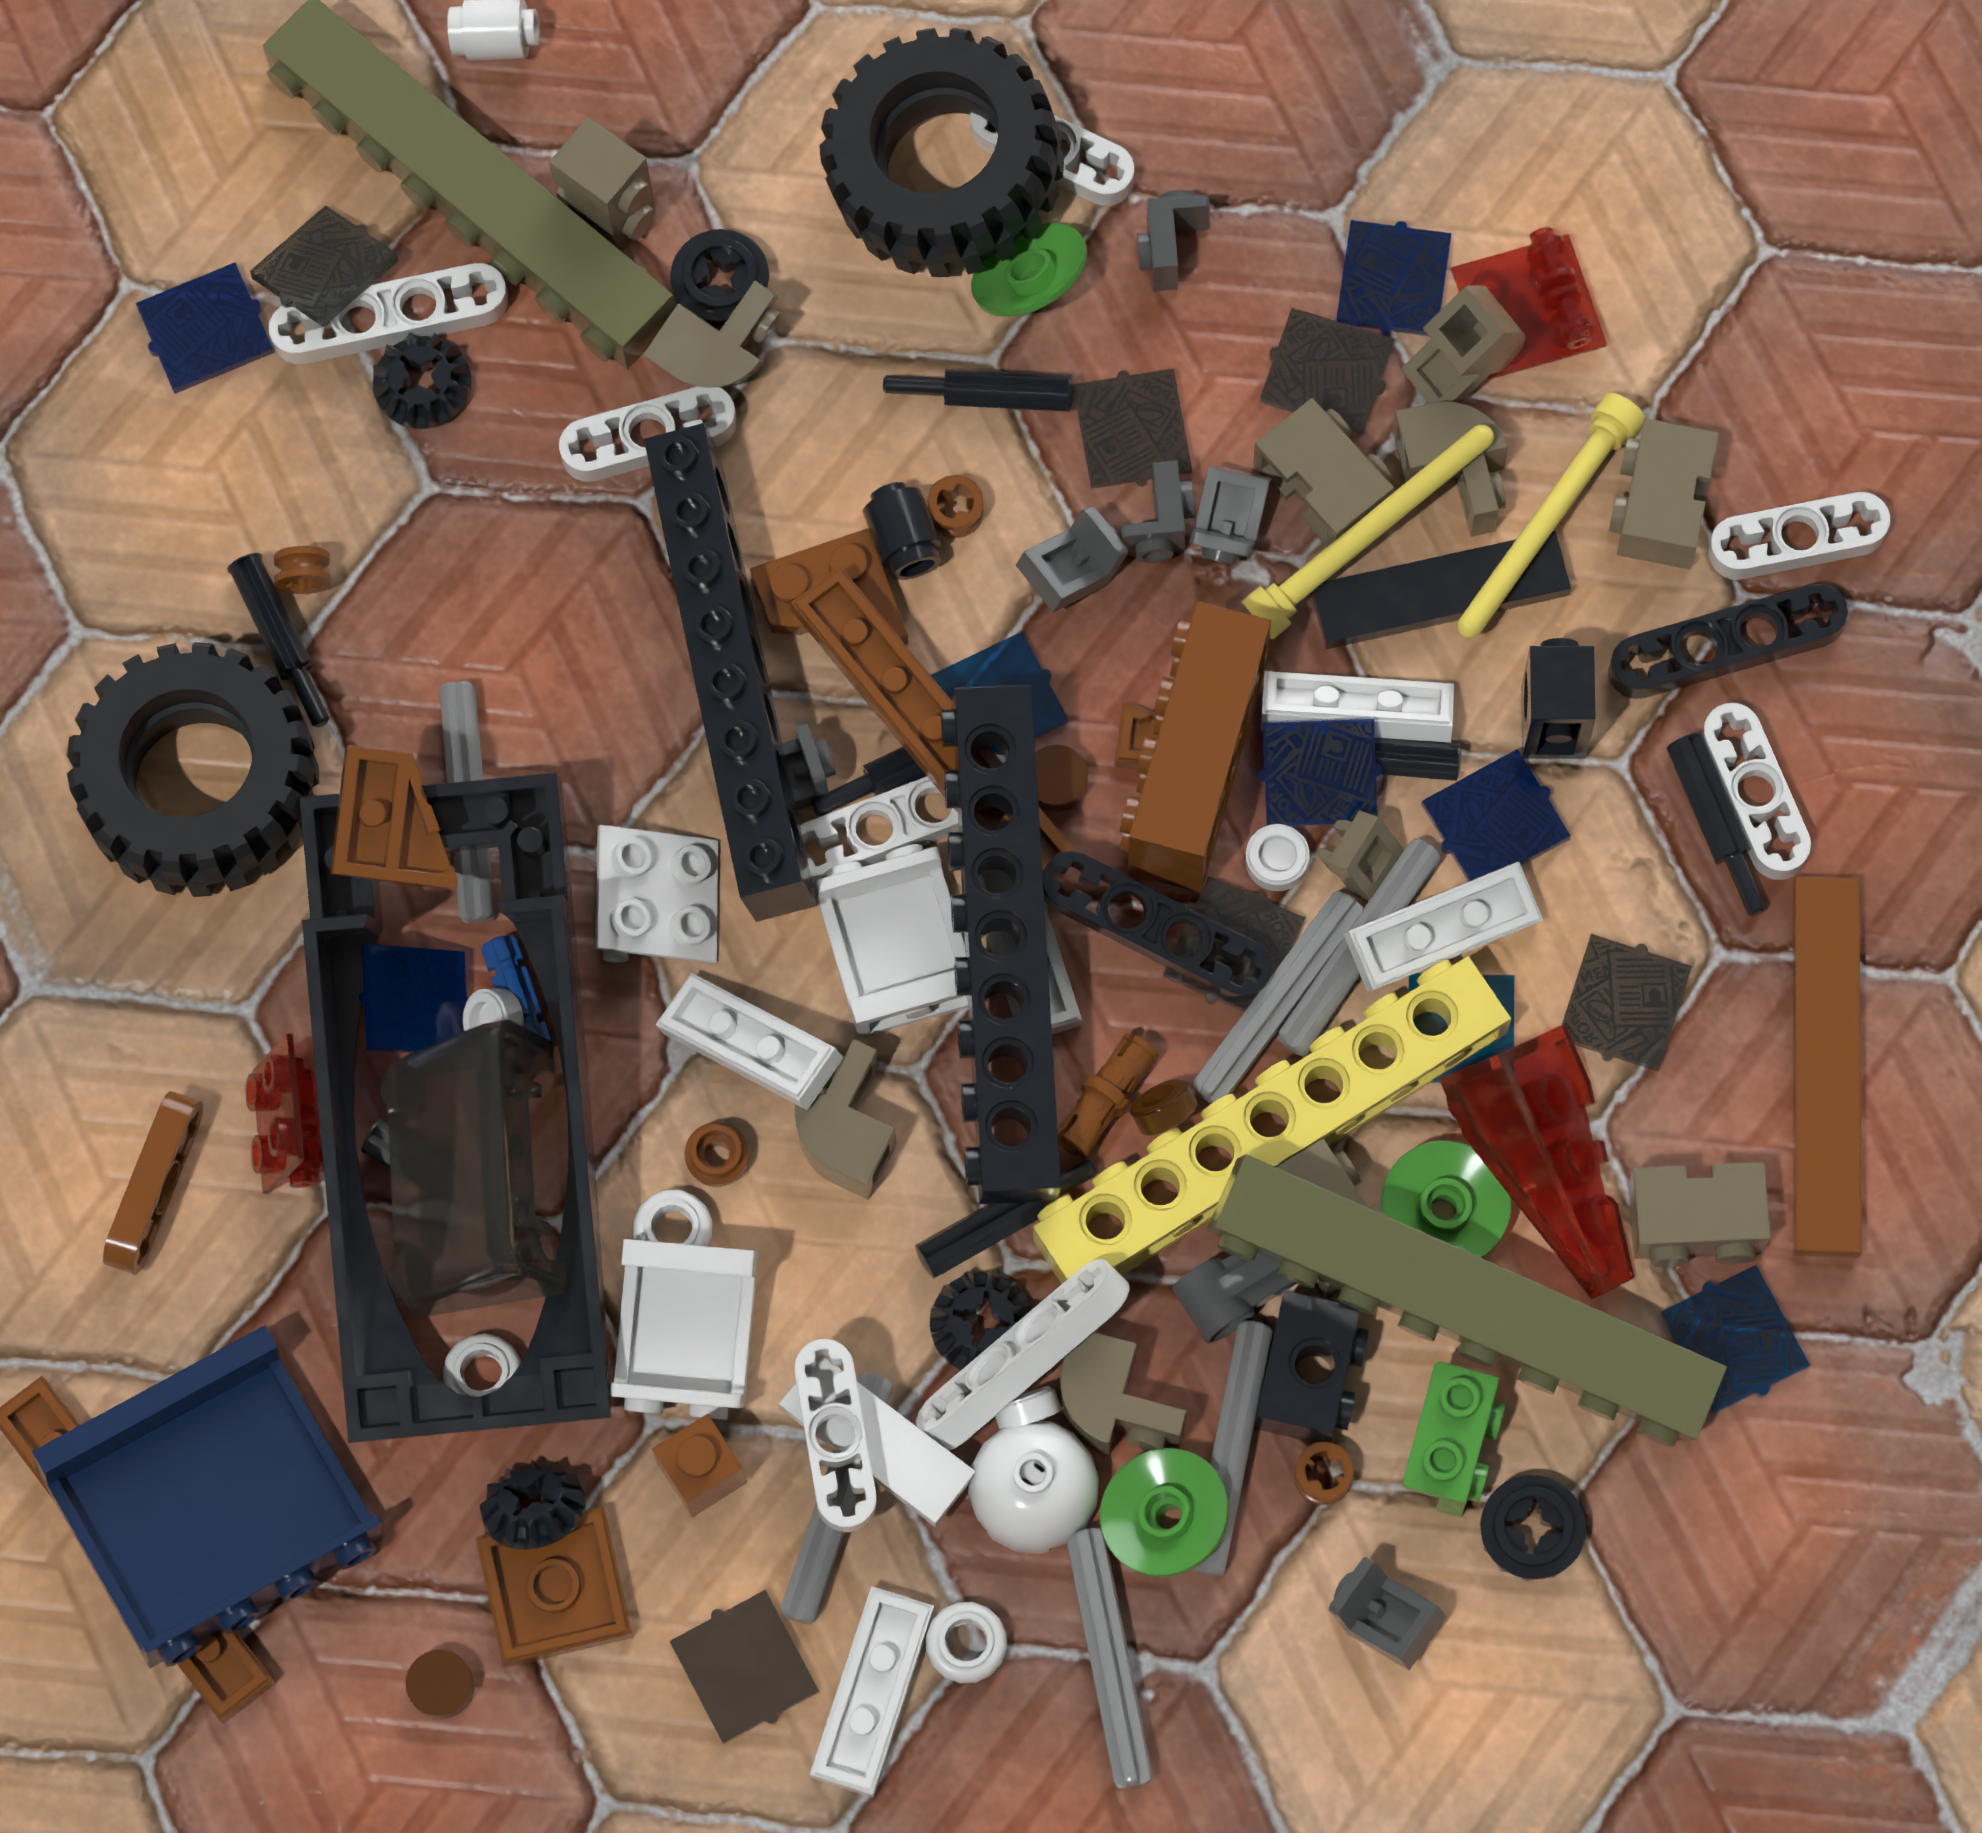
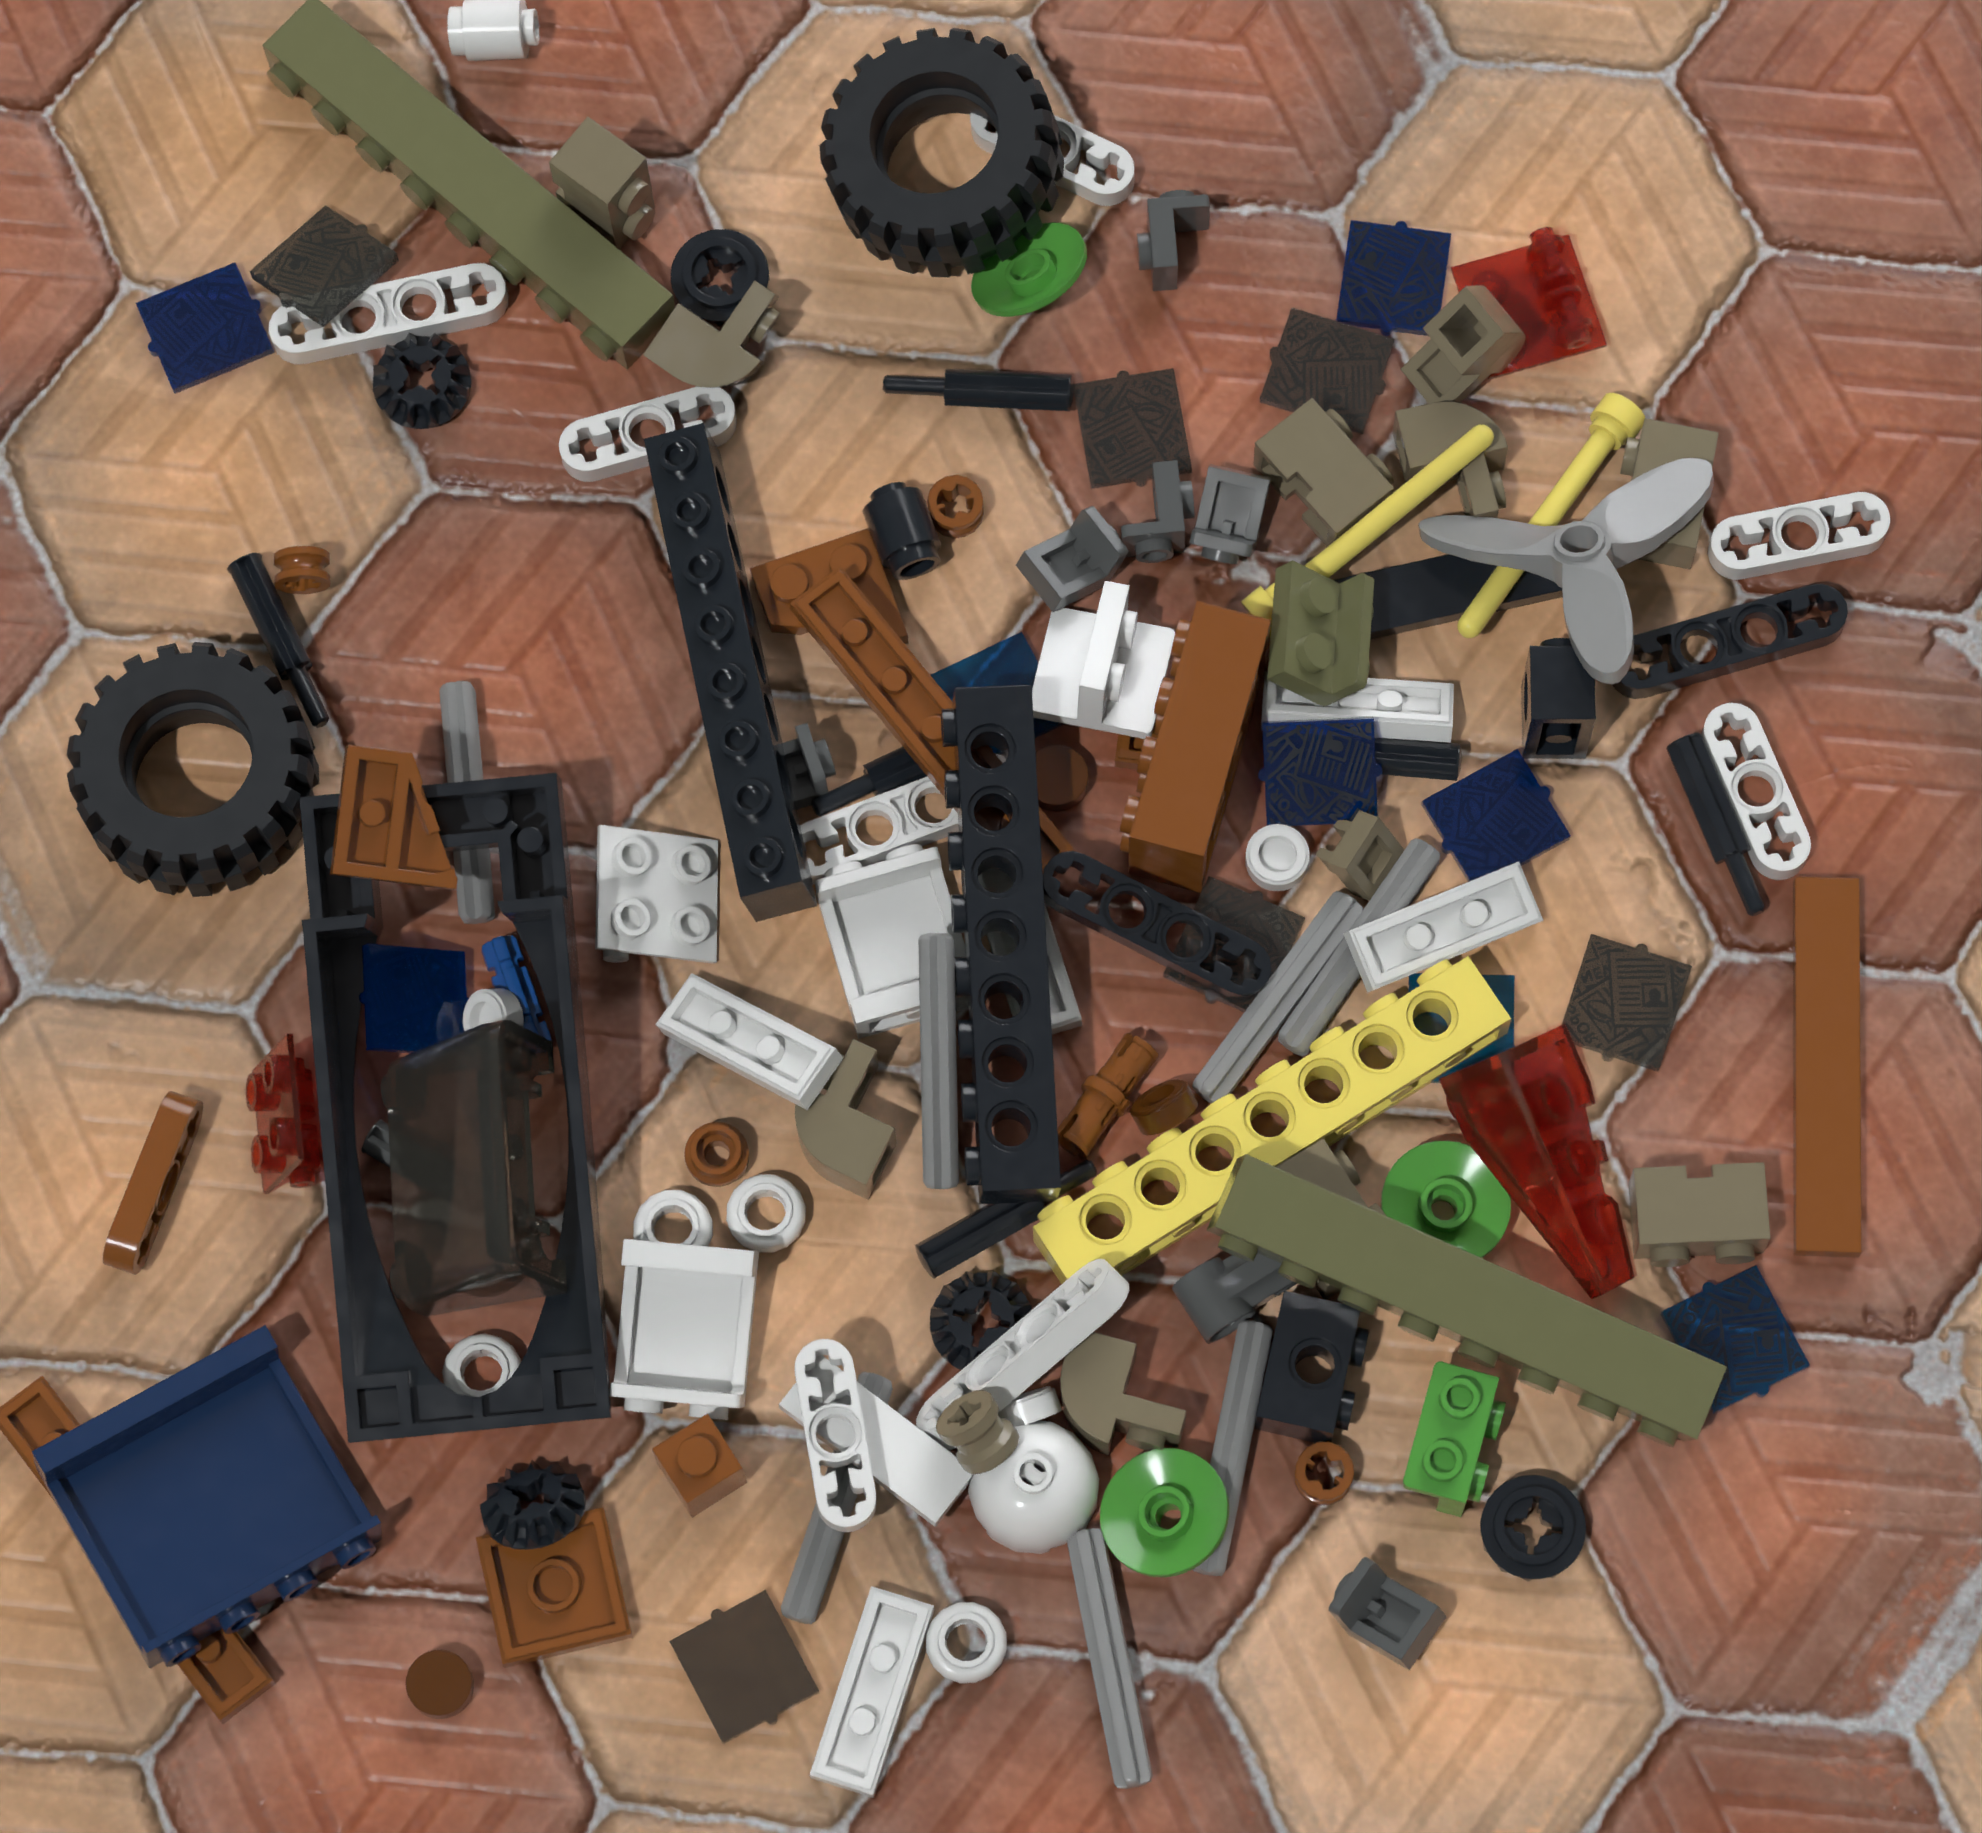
(766, 1186): none -> white piece
(938, 1060): none -> light grey axle
(977, 1432): none -> dark tan wheel
(1102, 667): none -> white bracket
(1320, 633): none -> olive bracket
(1586, 554): none -> light grey piece

